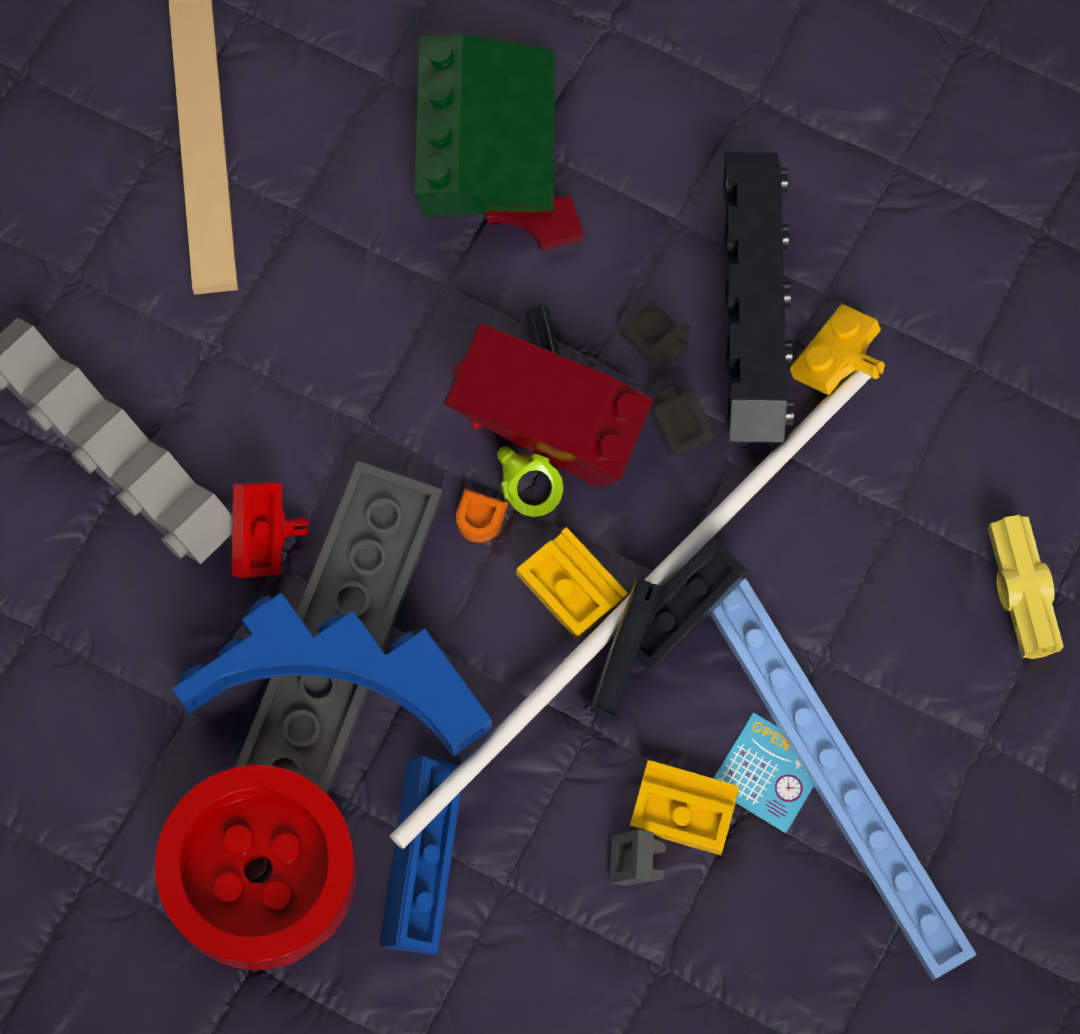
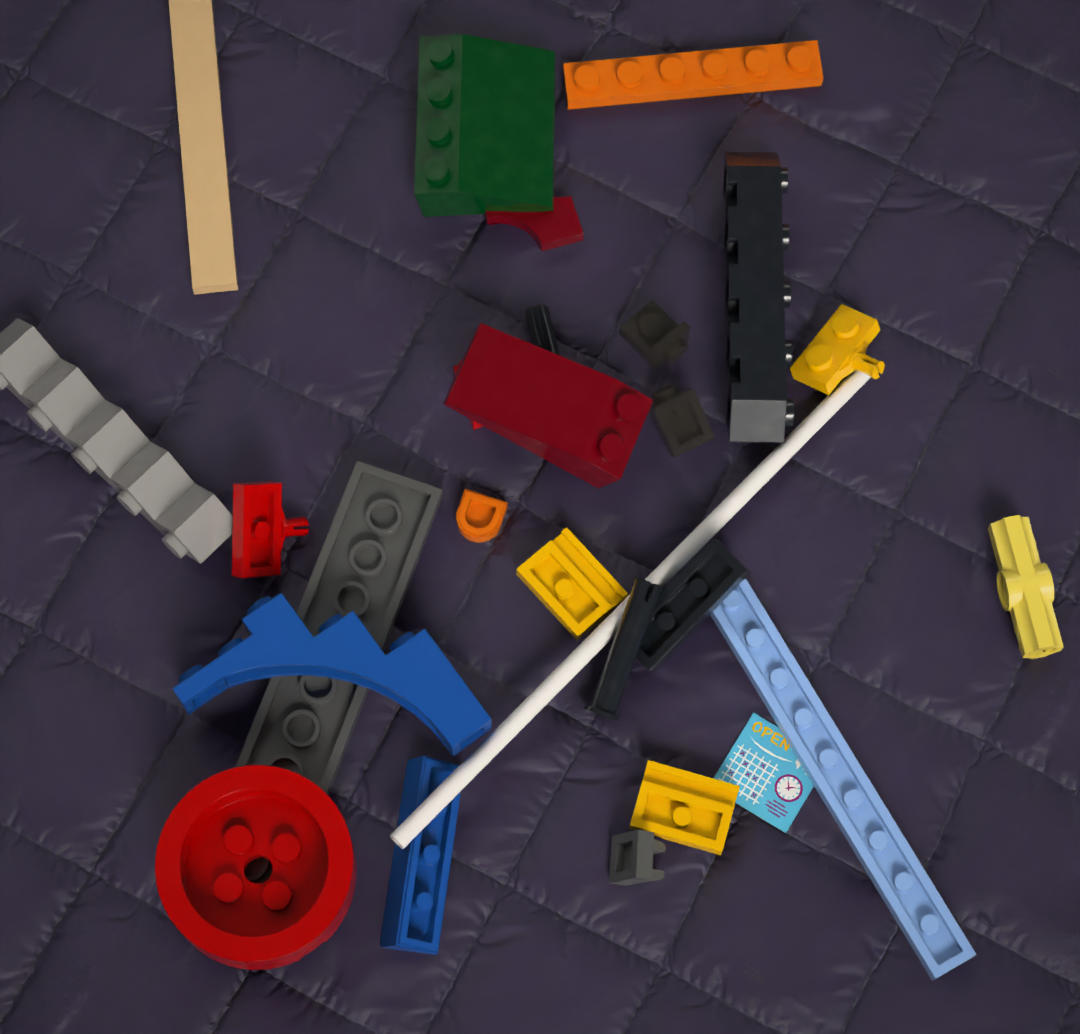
(514, 467): lime piece -> none
(692, 74): none -> orange plate

